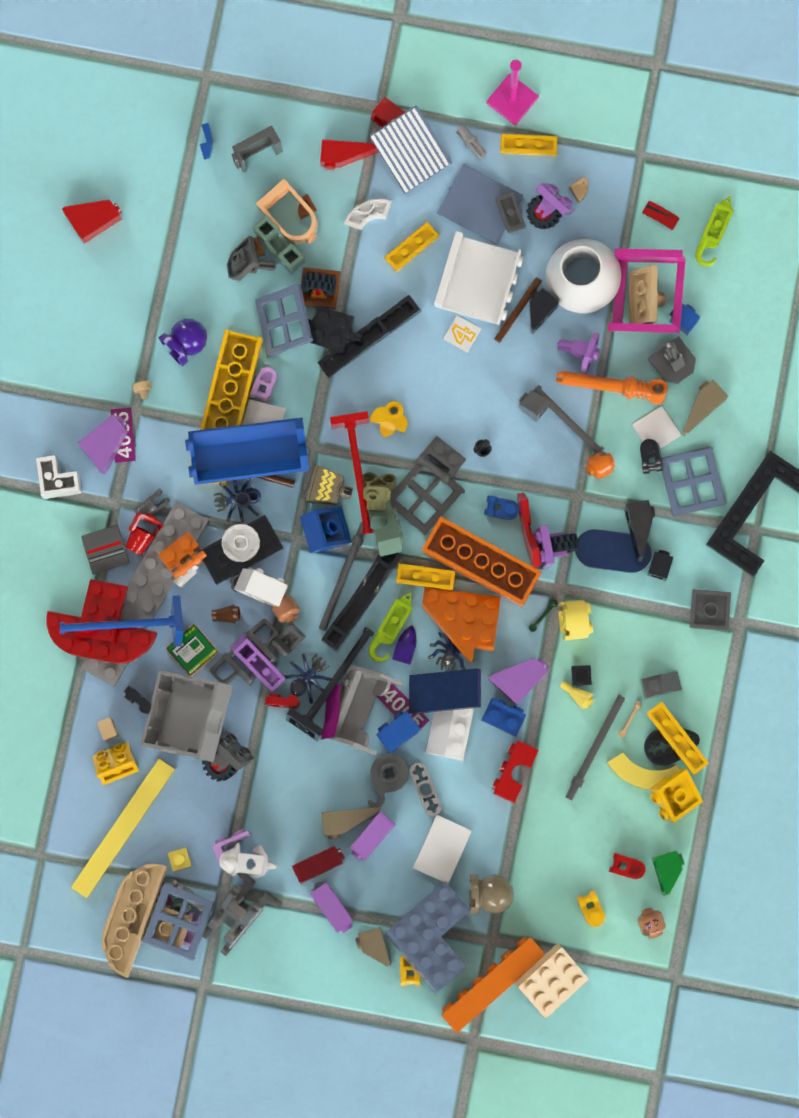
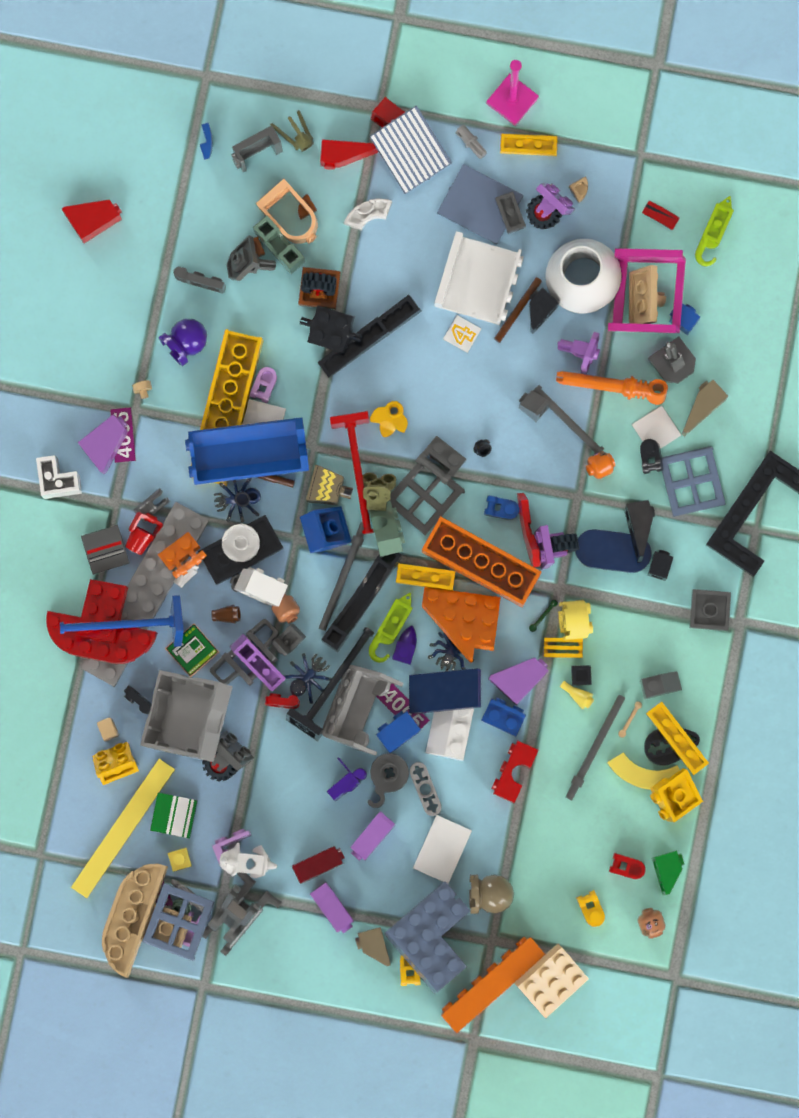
(173, 815): none -> slope
(198, 279): none -> dark grey hinge
(283, 320): sand blue window -> none
(303, 140): none -> olive plant
(331, 713): magenta sticker -> none
(341, 822): dark tan slope -> none
(347, 783): none -> dark purple piece
(411, 246): yellow tile -> none
(563, 655): none -> yellow tile

